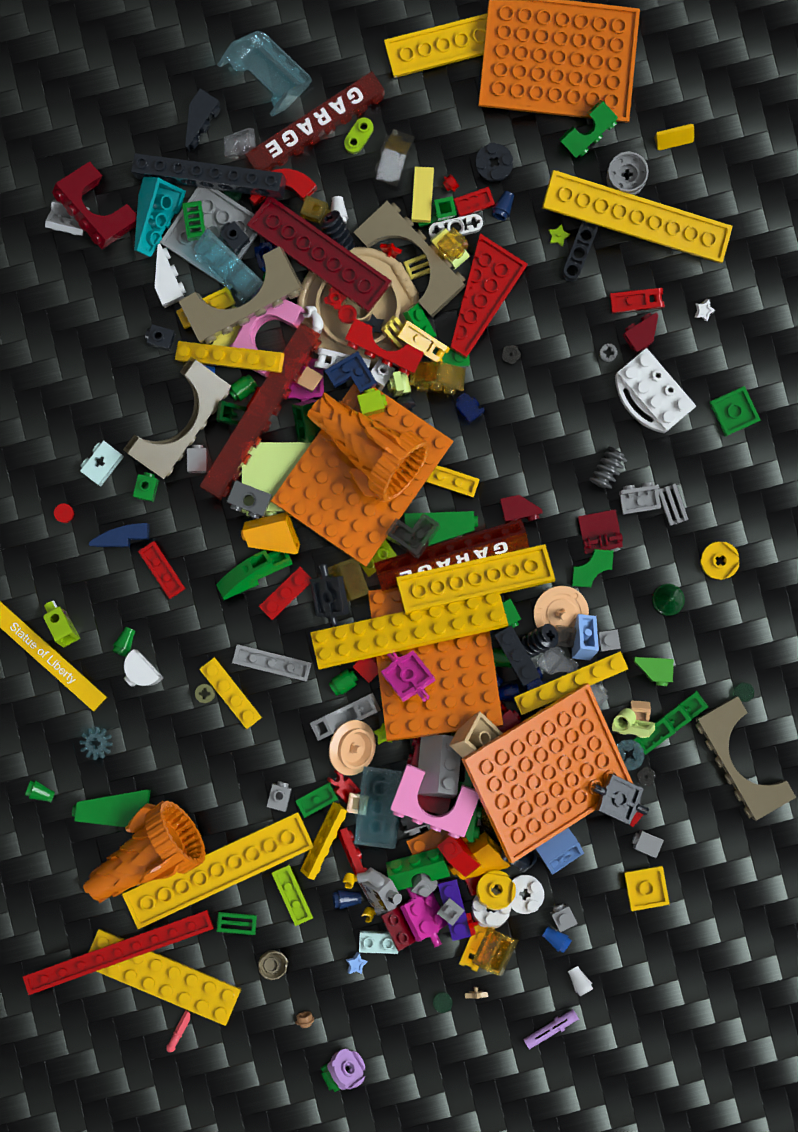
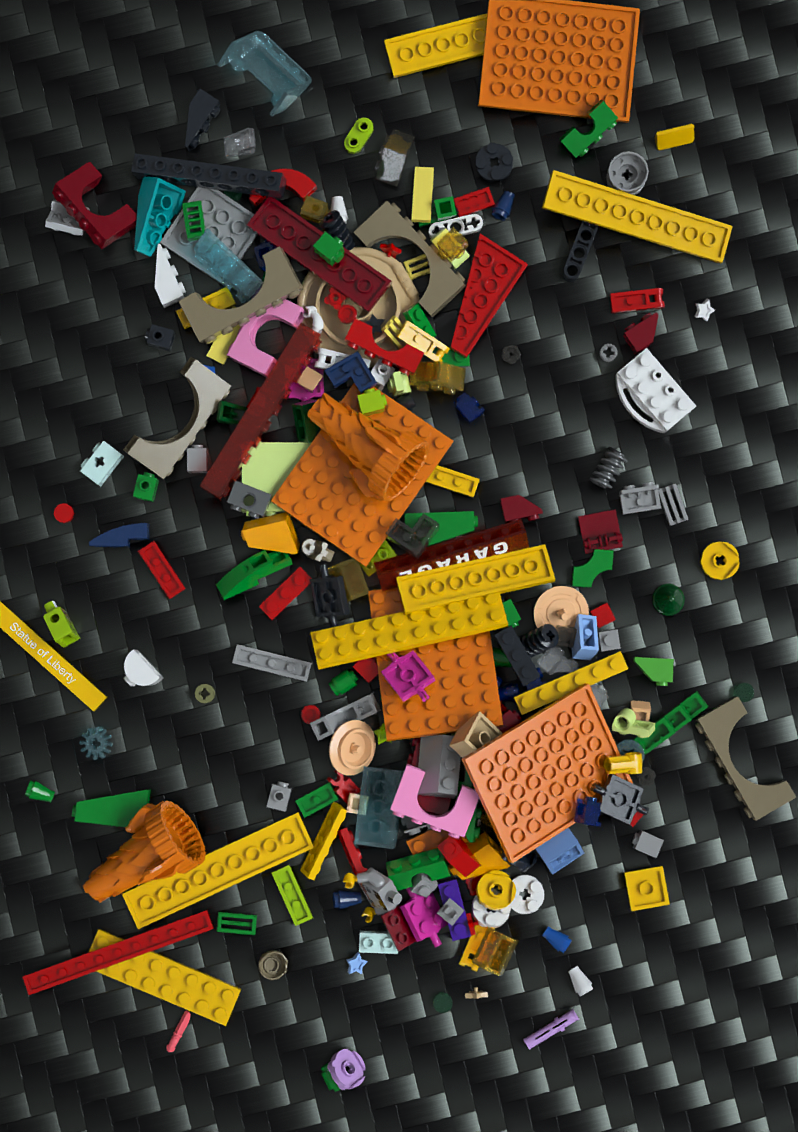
(124, 642): green cone -> none
(230, 356): yellow plate -> none
(230, 693): yellow plate -> none
(234, 236): black brick -> none
(242, 387): green brick -> none
(305, 1019): medium nougat plate -> none
(310, 713): none -> red tile
(316, 124): clear red brick -> none
(317, 550): none -> dark tan hips
(329, 248): none -> green brick
(450, 183): red plate -> none
(558, 235): lime piece -> none
(563, 917): light grey brick -> none
(588, 811): none -> clear blue brick
(603, 615): none -> red tile
(629, 763): none -> yellow piece
(735, 411): green tile -> none

